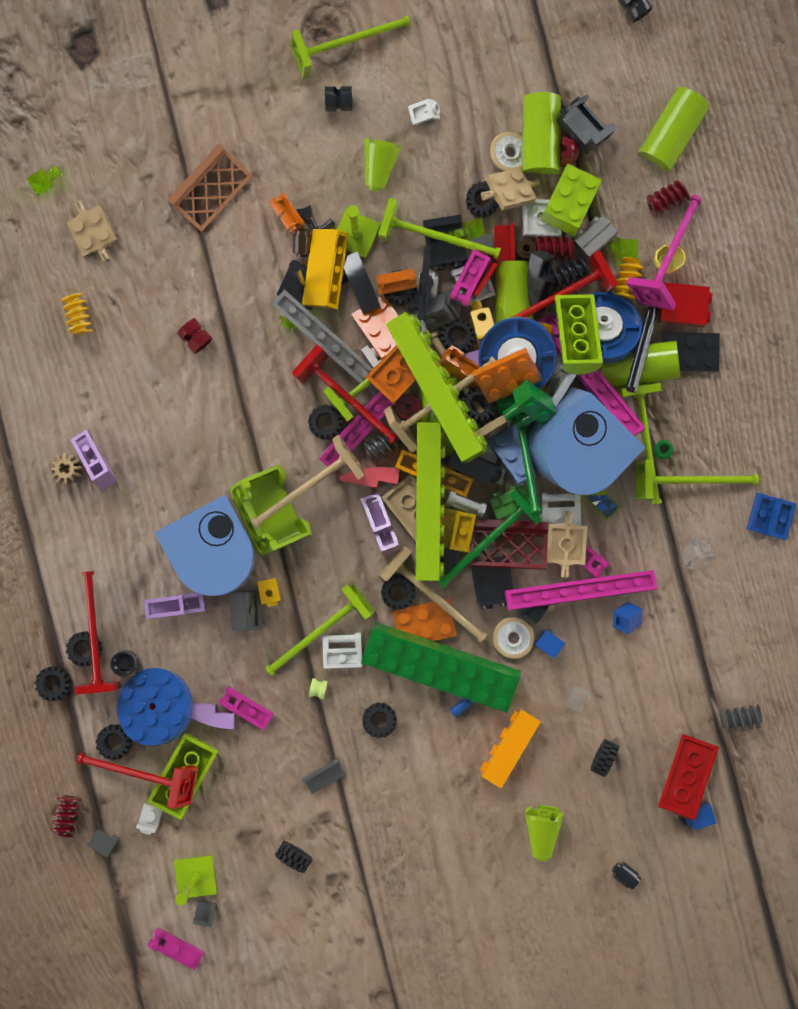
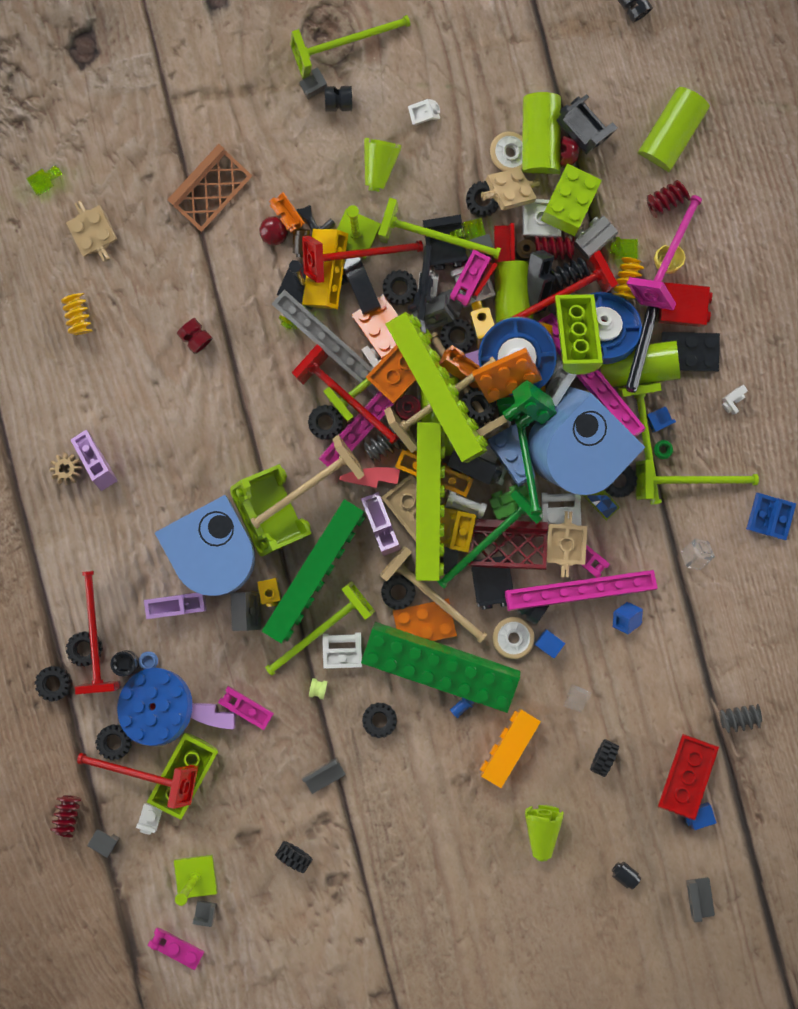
(148, 660): none -> medium blue plate
(273, 231): none -> dark red hair
(313, 84): none -> dark grey panel
(313, 571): none -> green brick
(314, 258): none -> red tile
(396, 281): orange hinge -> none
(629, 486): none -> black tyre
(659, 419): none -> blue panel
(700, 898): none -> dark grey panel
(736, 396): none -> white bracket

